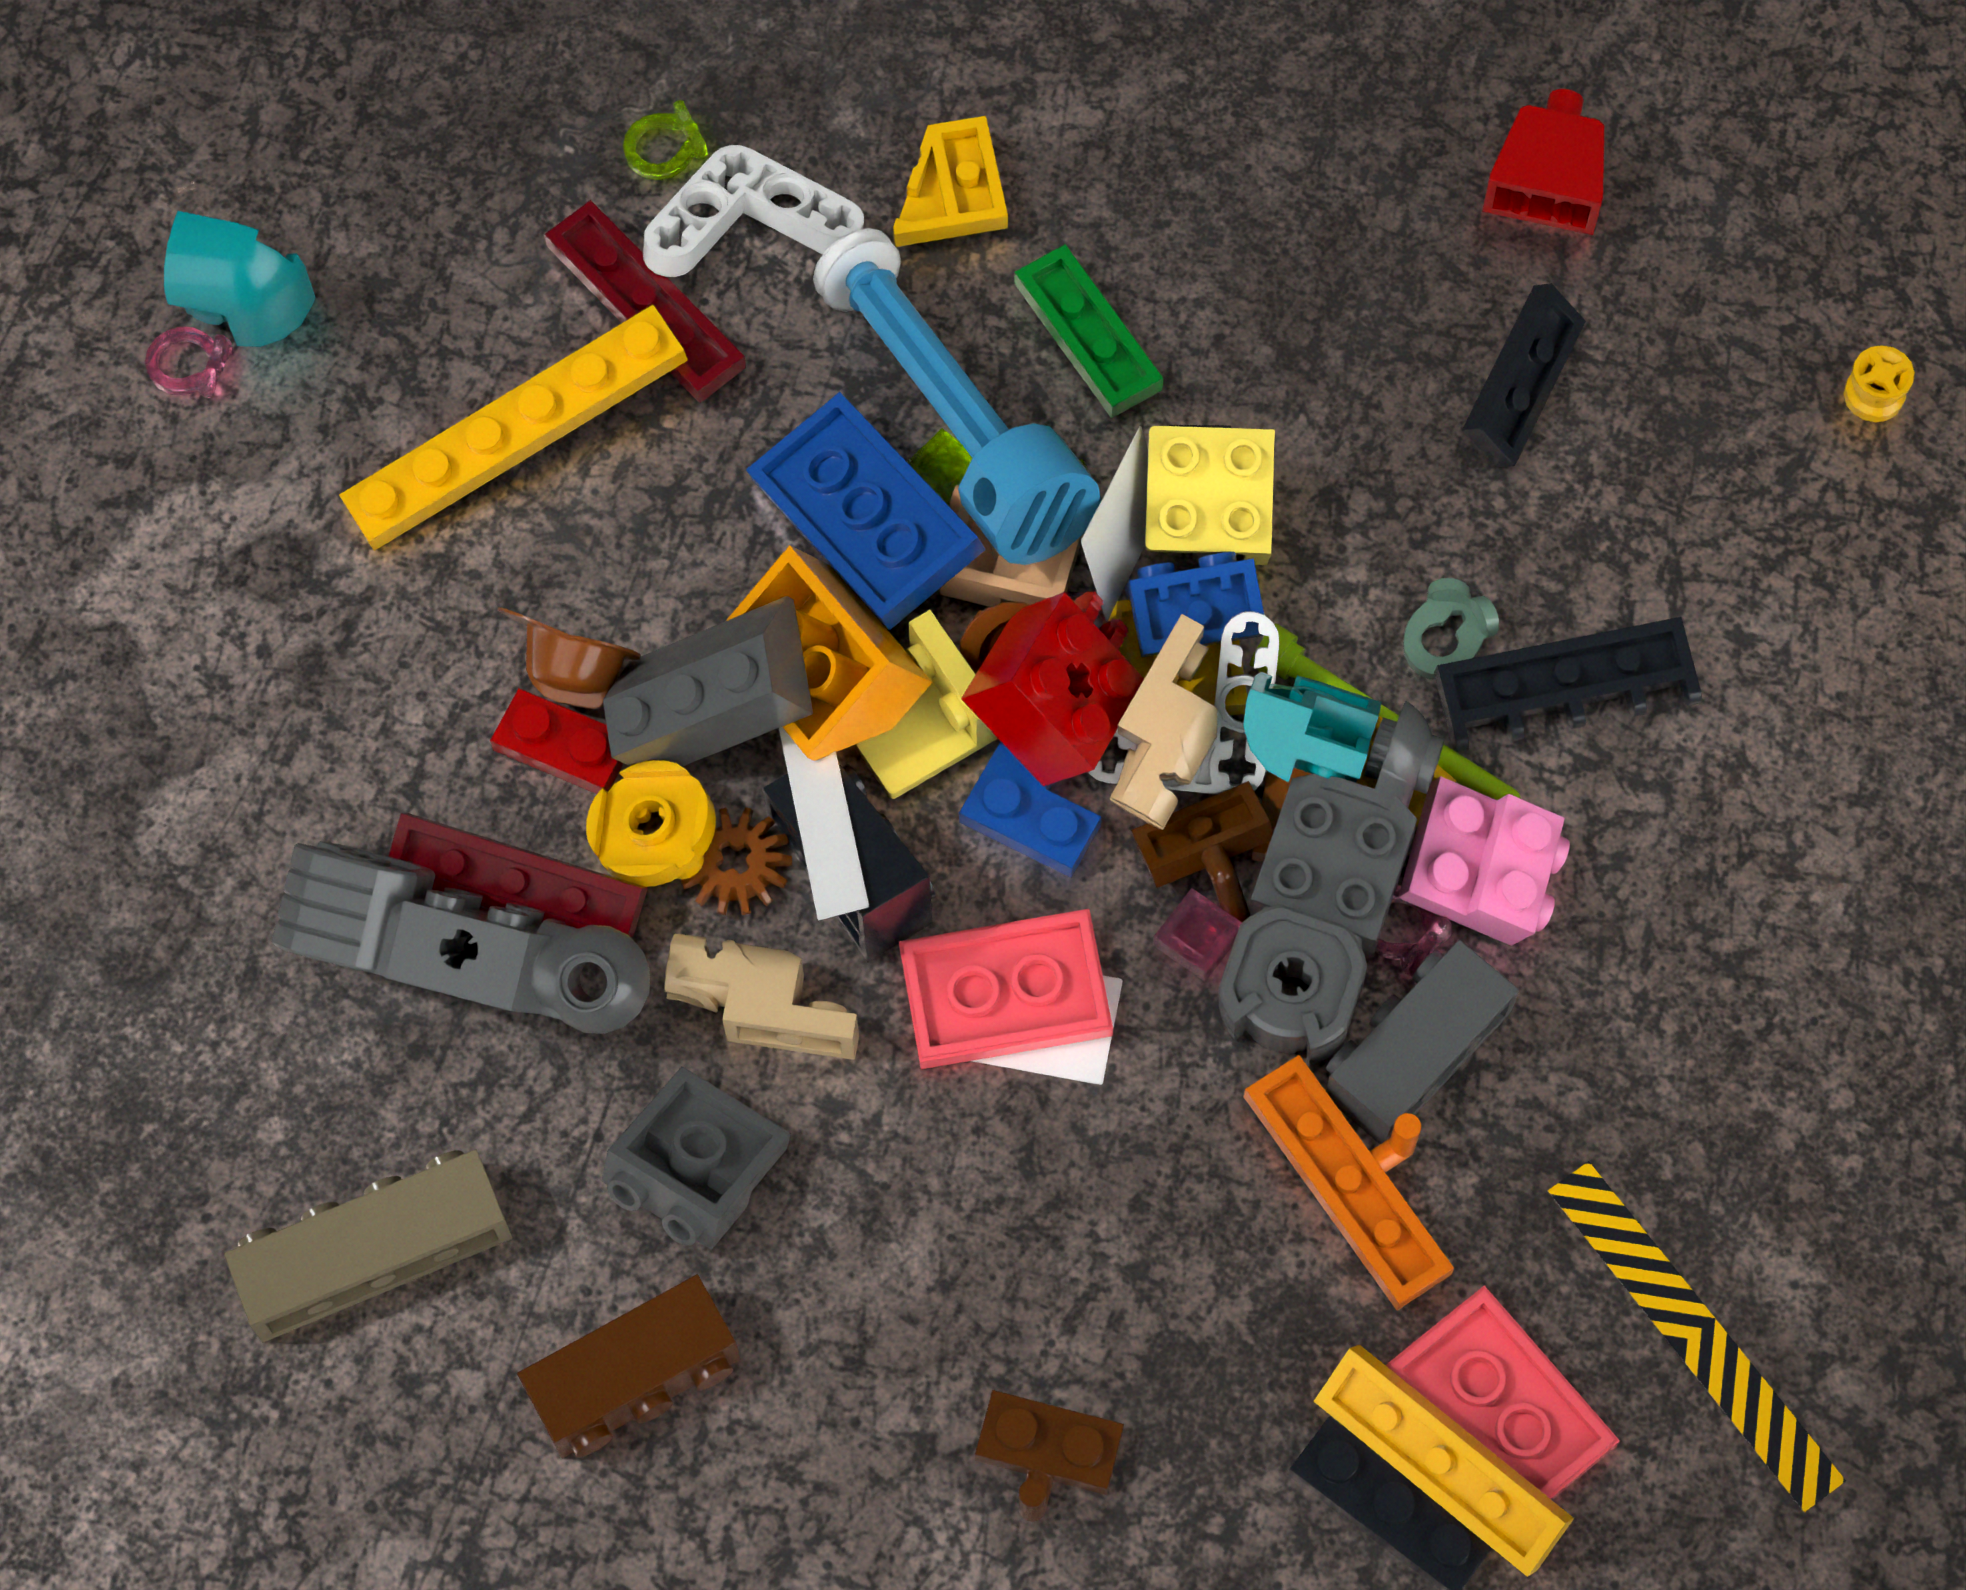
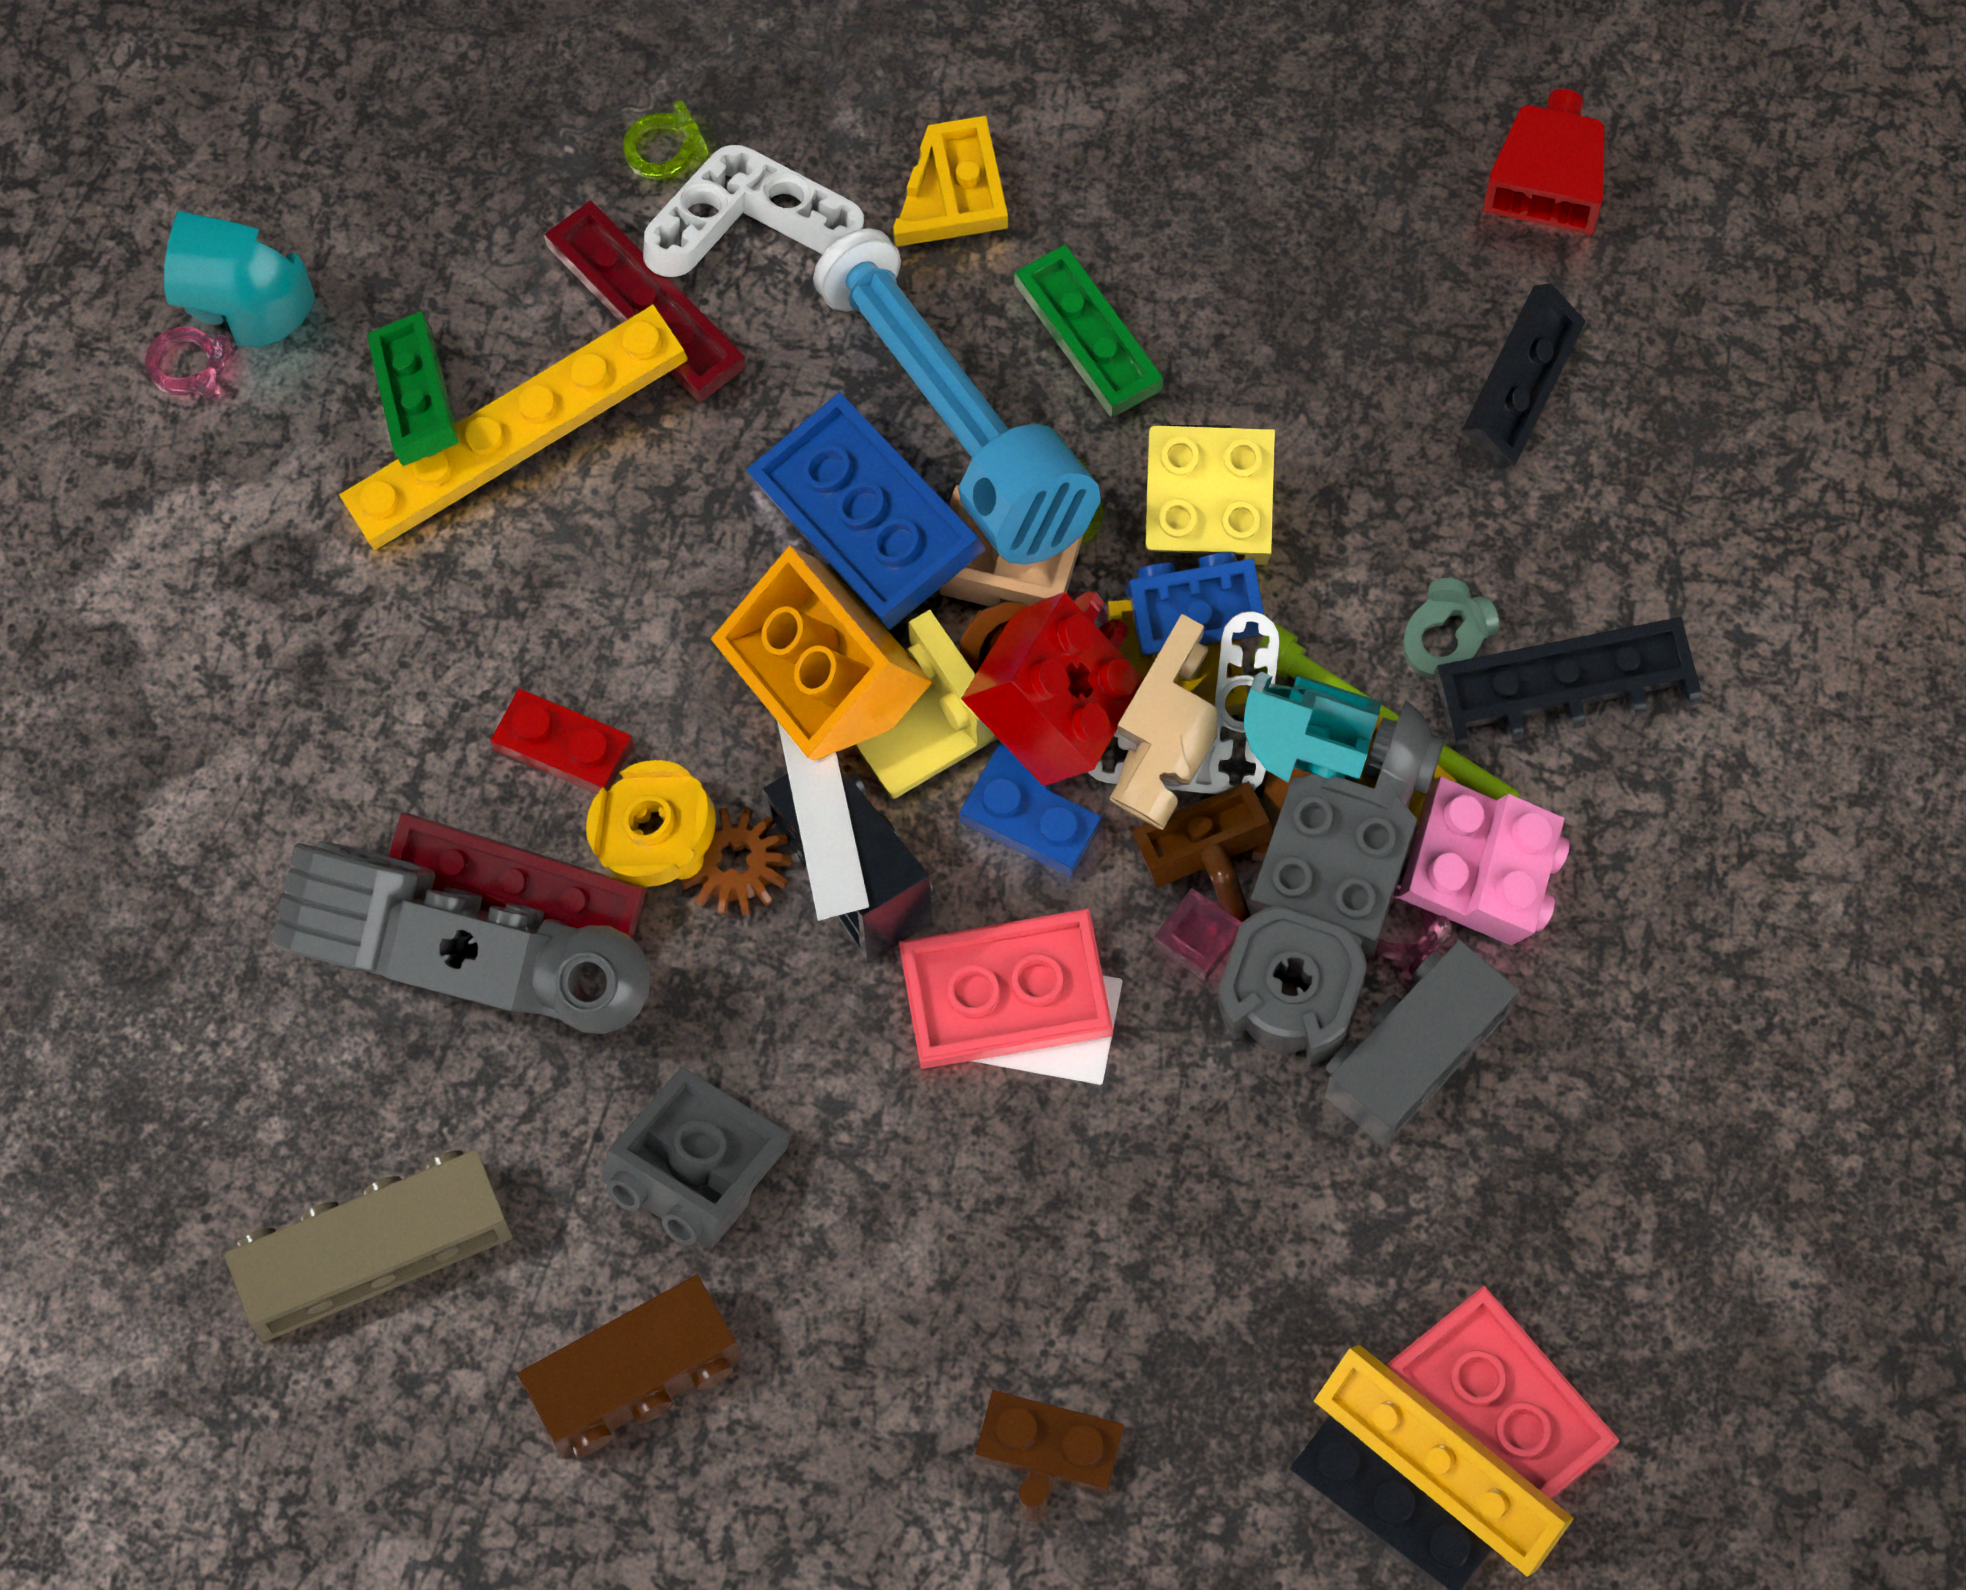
(412, 388): none -> green plate
(570, 666): dark orange piece -> none
(711, 689): dark grey slope -> none
(759, 997): tan plate -> none
(941, 463): clear neon green tile -> none
(1119, 526): white sticker -> none
(1352, 1179): orange plate -> none
(1697, 1337): sticker -> none
(1883, 368): yellow wheel -> none

